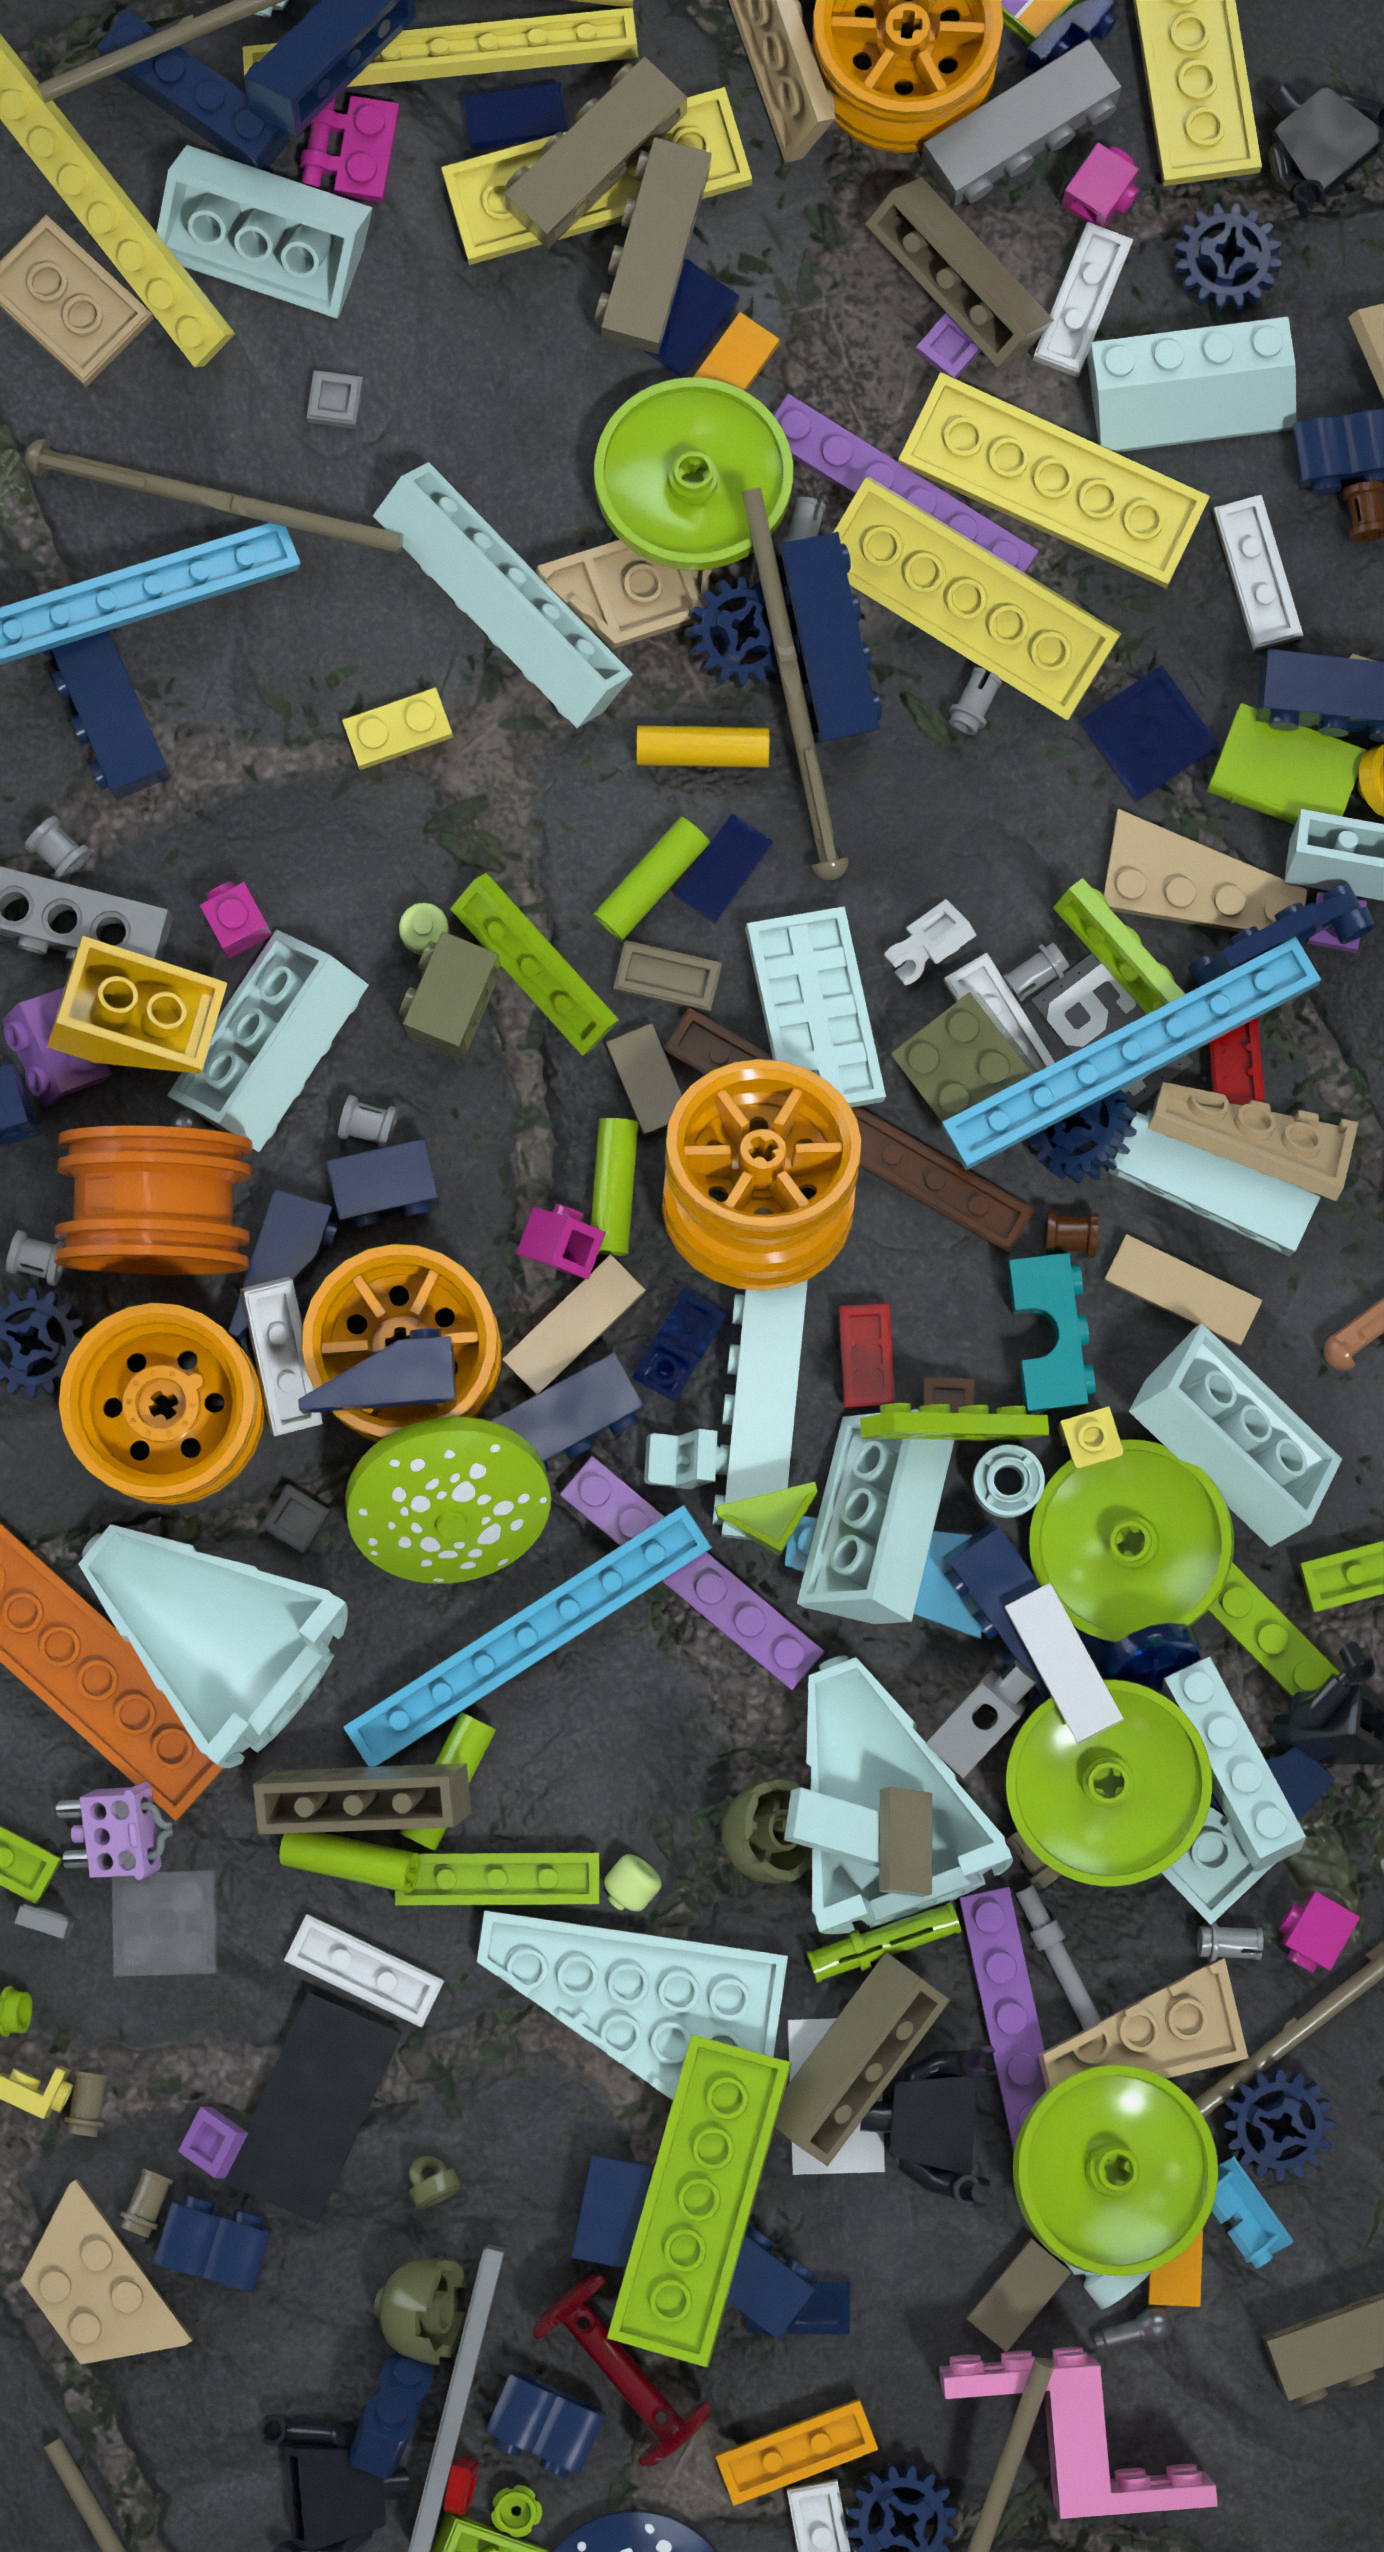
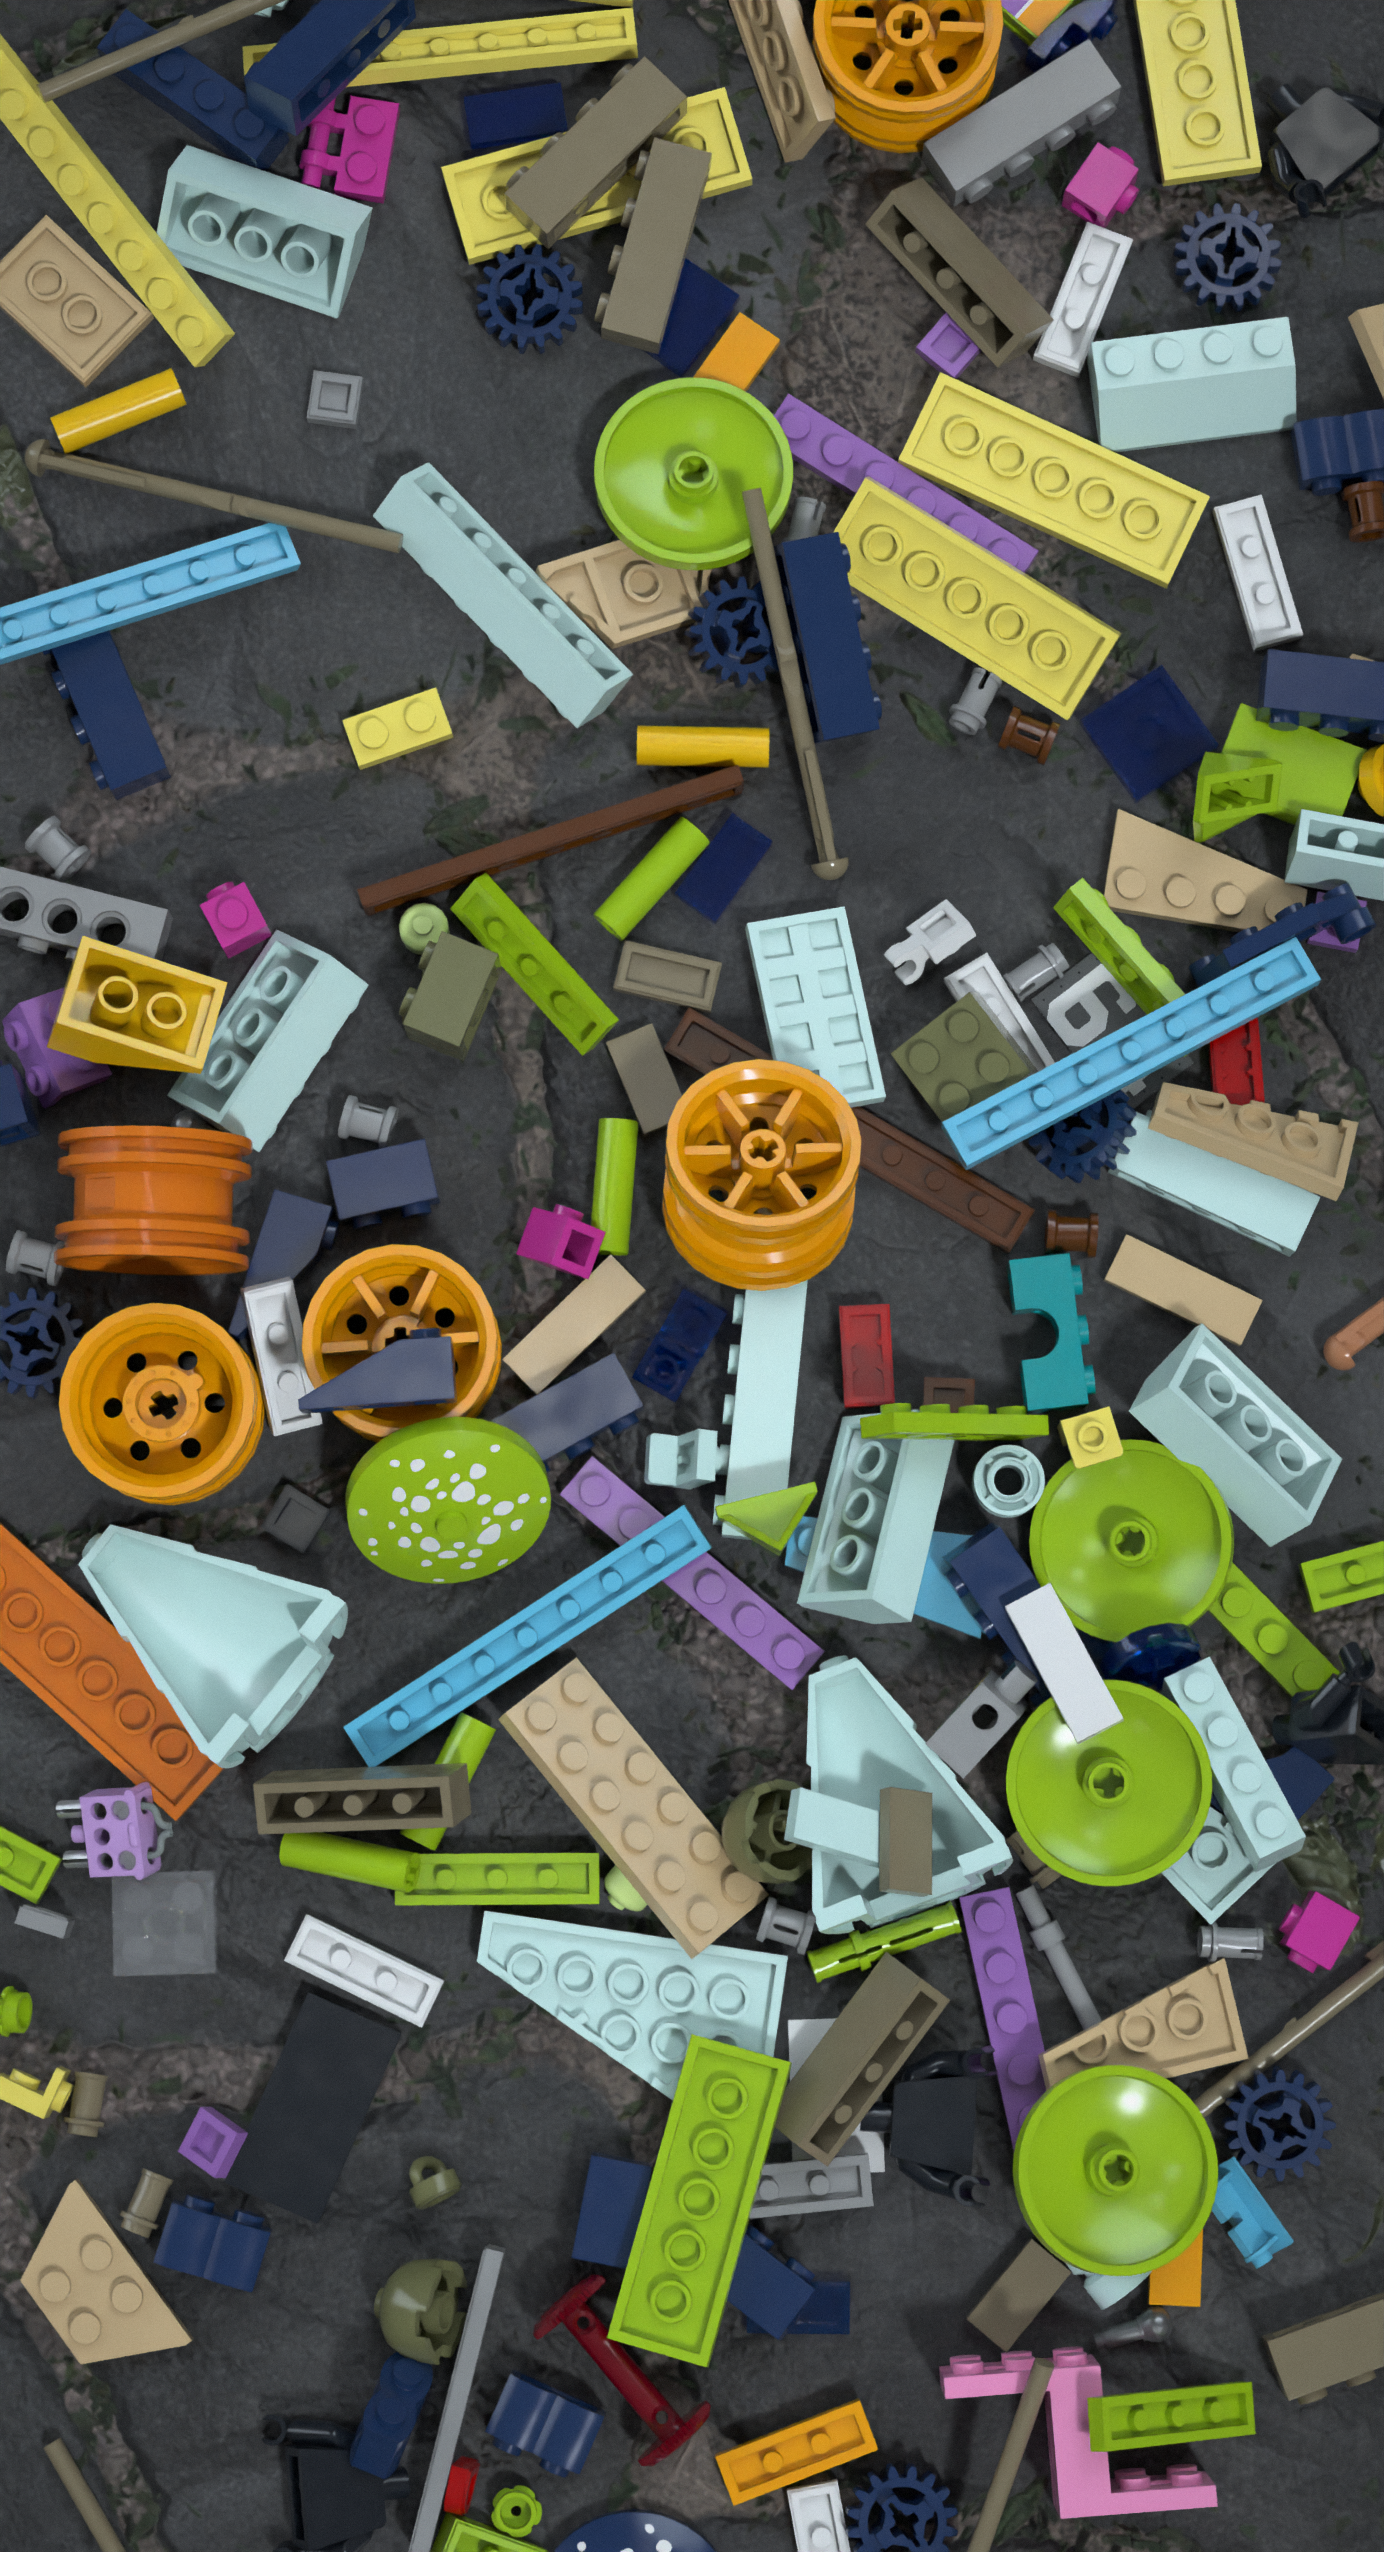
(118, 411): none -> yellow piece
(548, 304): none -> dark blue gear
(552, 840): none -> reddish brown tile
(632, 1807): none -> tan plate
(786, 1925): none -> light grey bush
(813, 2187): none -> light grey plate
(1044, 731): none -> reddish brown bush
(1170, 2416): none -> lime plate
(1233, 791): none -> lime slope

